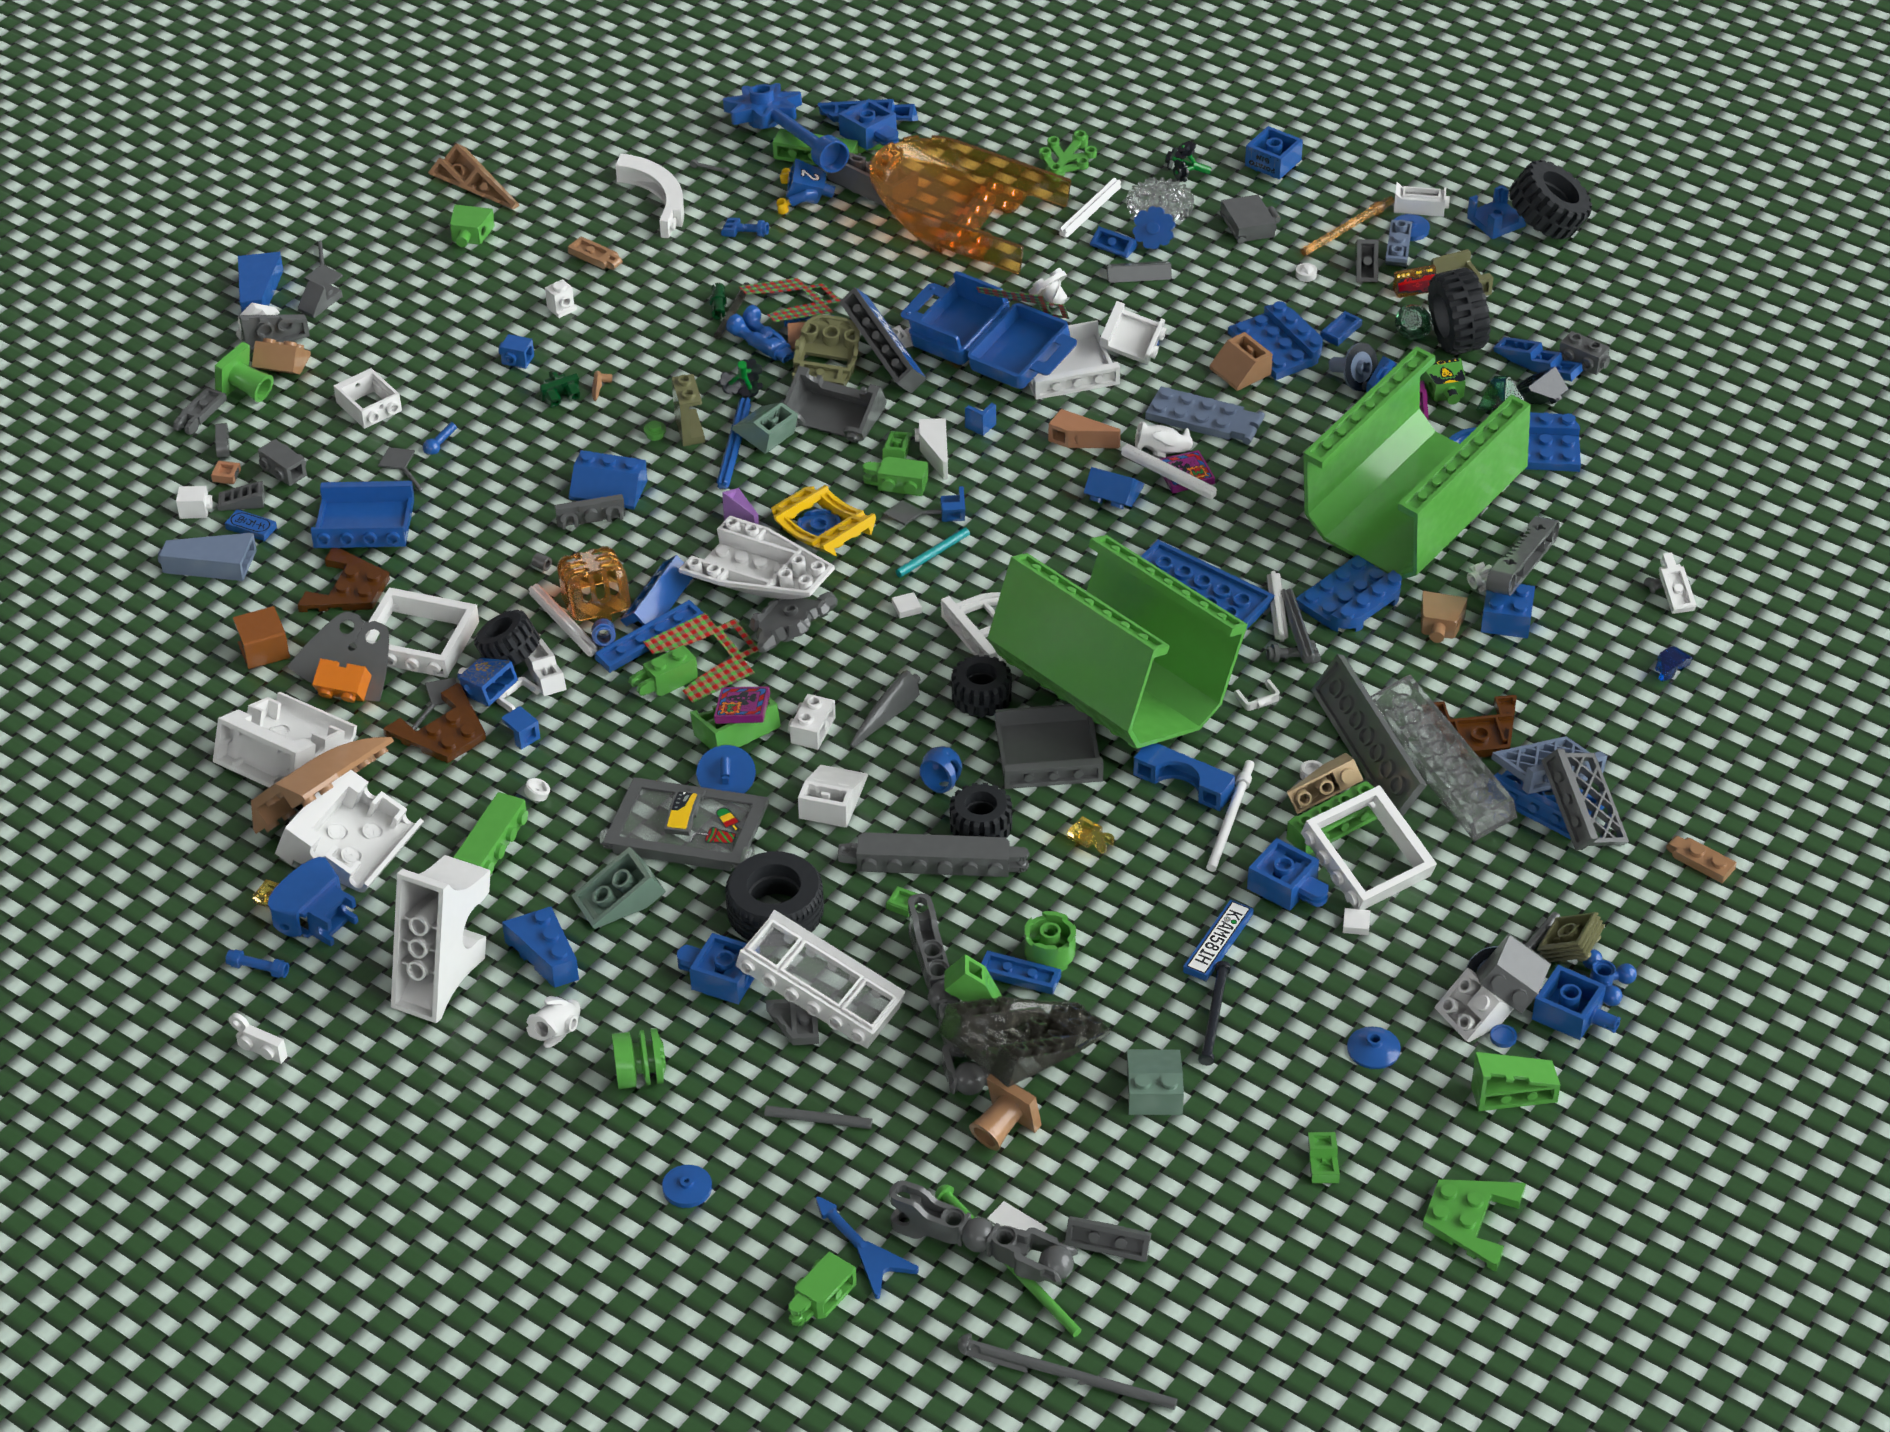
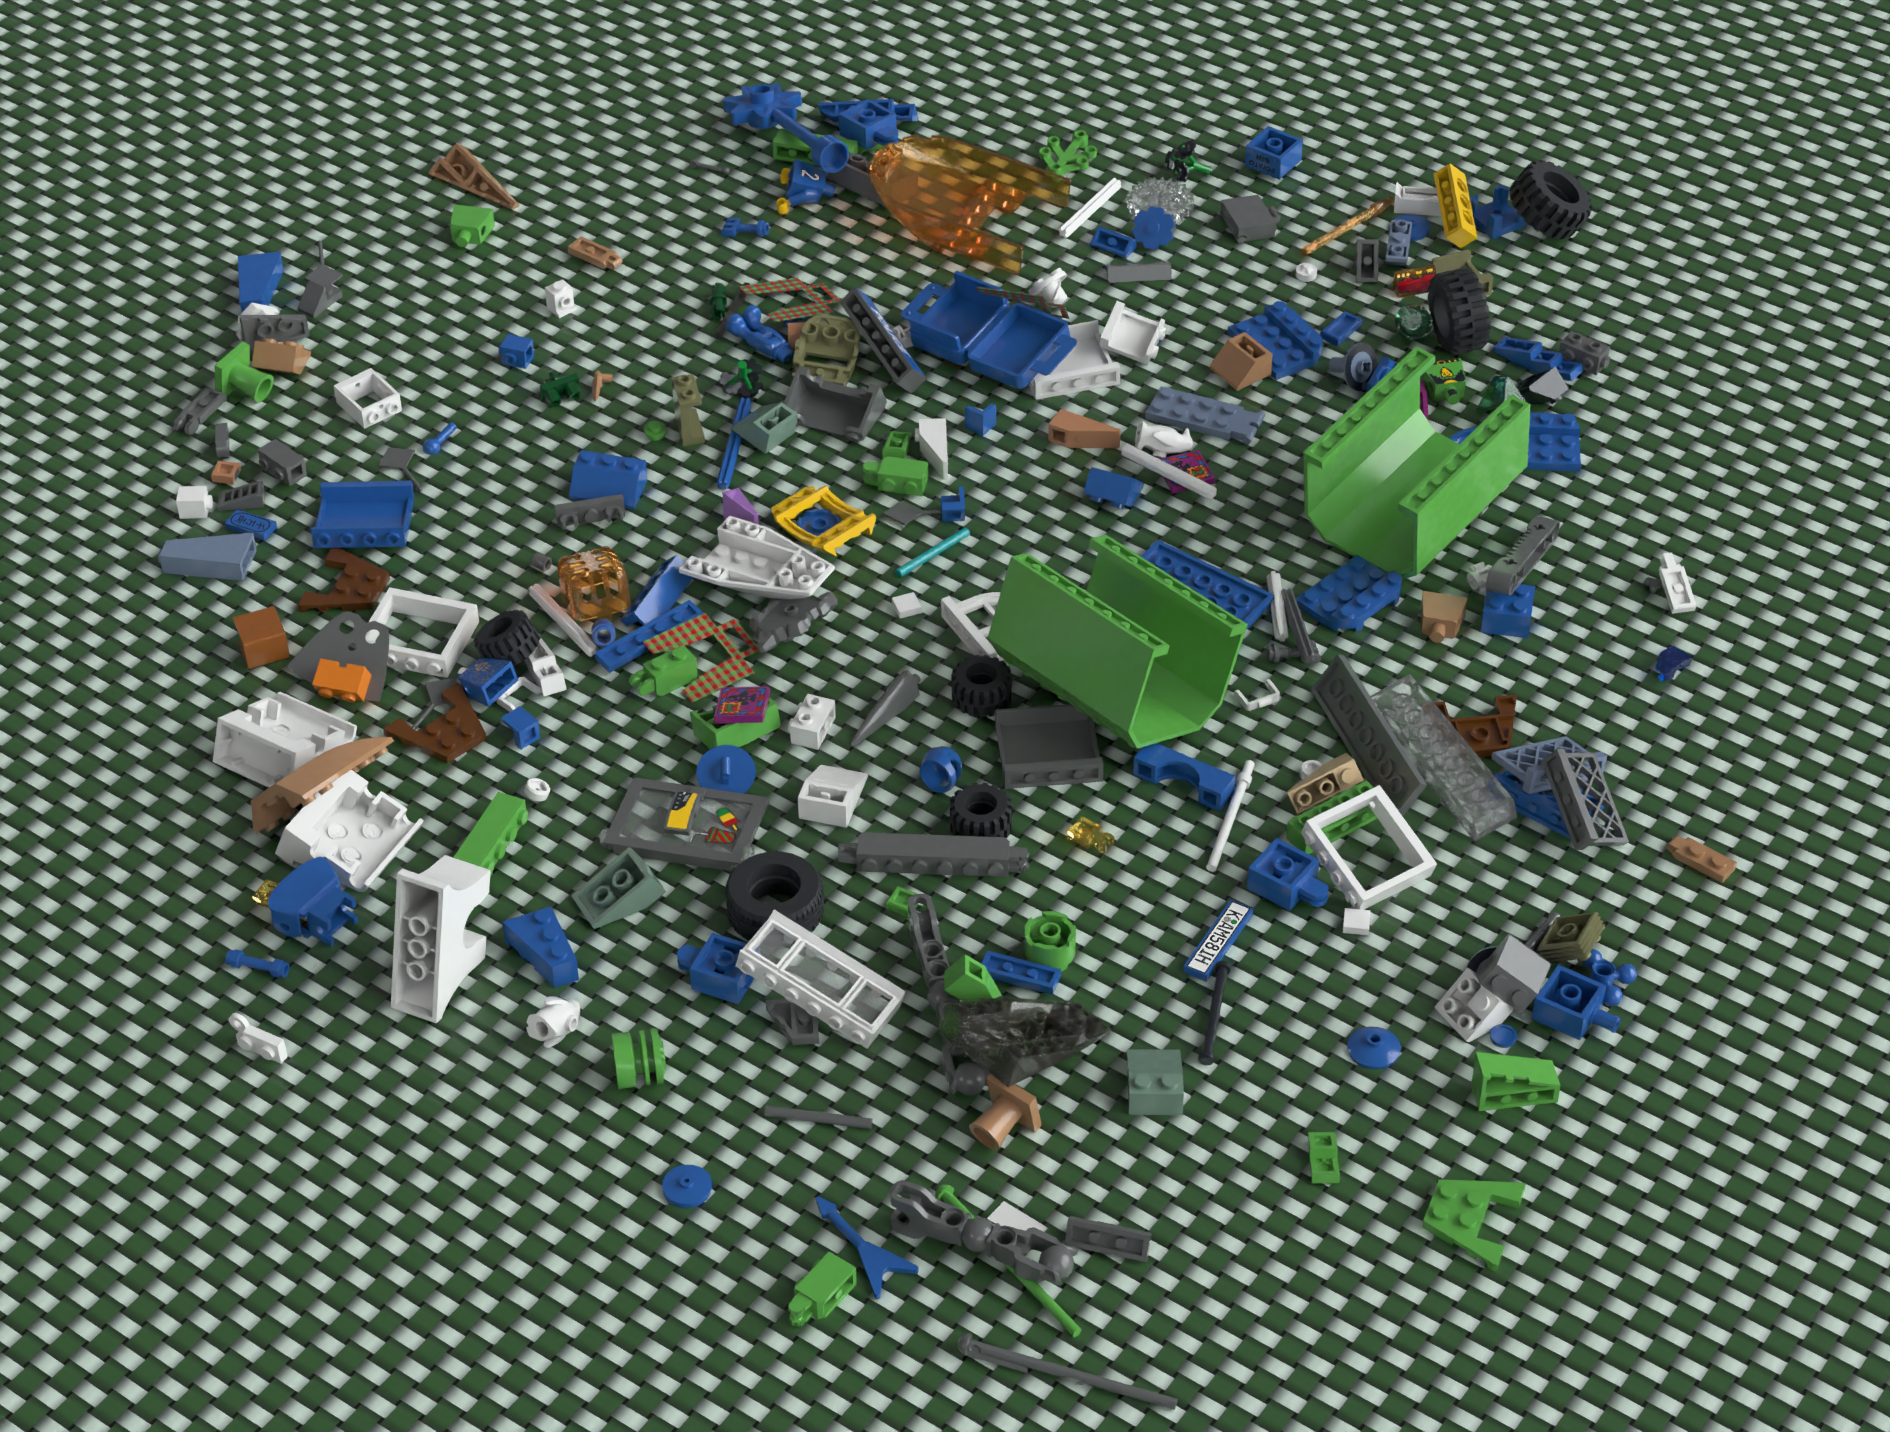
(657, 180): white arch -> none
(1455, 205): none -> yellow brick

